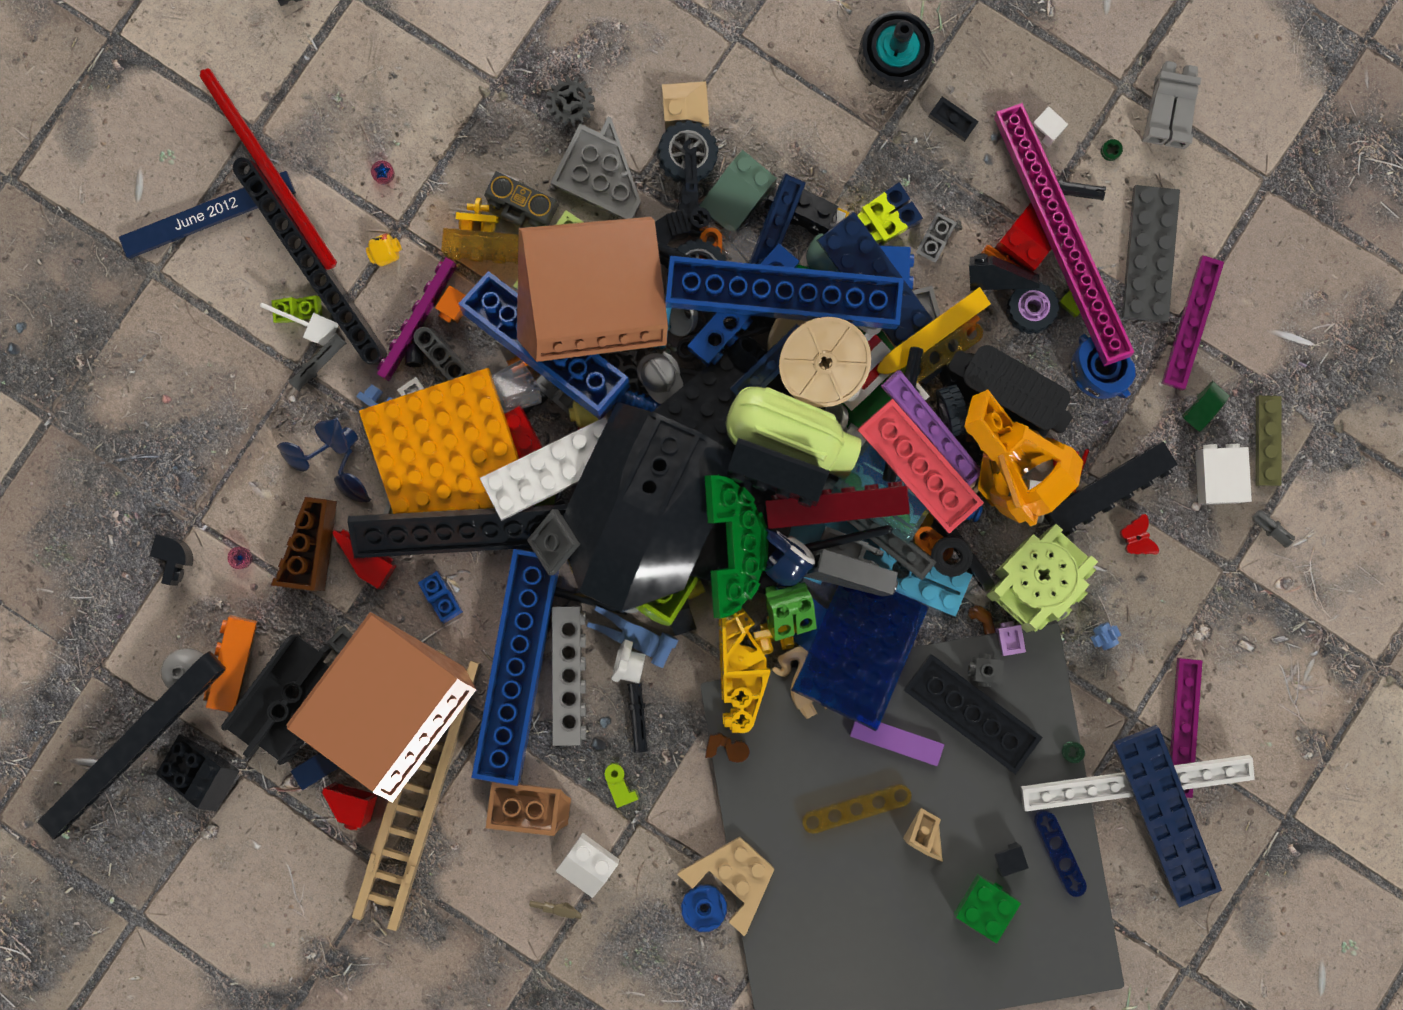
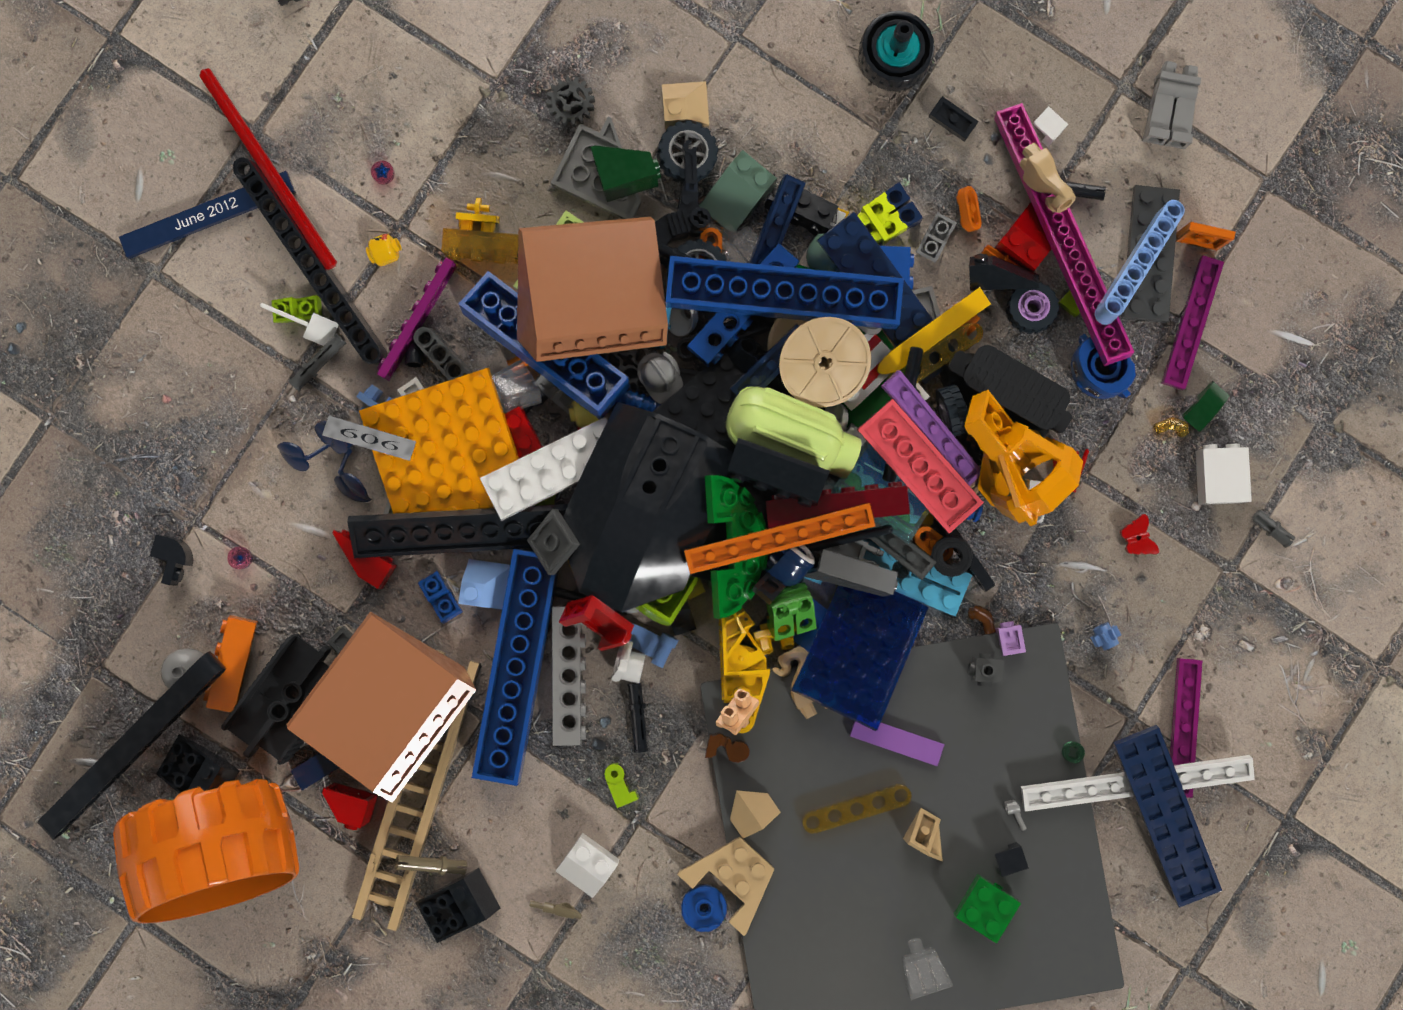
(204, 850): none -> orange wheel
(308, 547): reddish brown wedge -> none
(369, 438): none -> flat silver sticker
(439, 865): none -> dark tan pin
(448, 305): orange brick -> none
(458, 905): none -> black slope
(484, 584): none -> light blue slope
(527, 809): medium nougat slope -> none
(530, 203): dark grey piece -> none
(601, 619): none -> red panel
(625, 171): none -> dark green slope
(737, 712): none -> light nougat hips
(752, 812): none -> tan slope
(768, 588): none -> black plate
(779, 538): none -> orange plate
(923, 970): none -> clear torso
(969, 209): none -> orange plate
(972, 713): black plate -> none
(1013, 807): none -> light grey hand
(1043, 177): none -> tan hips
(1048, 598): yellowish green piece -> none
(1062, 852): clear blue beam -> none
(1111, 157): dark green bush -> none
(1111, 487): black brick -> none
(1139, 262): none -> light blue beam
(1174, 424): none -> clear yellow arm
(1204, 236): none -> orange tile
(1268, 440): olive plate -> none

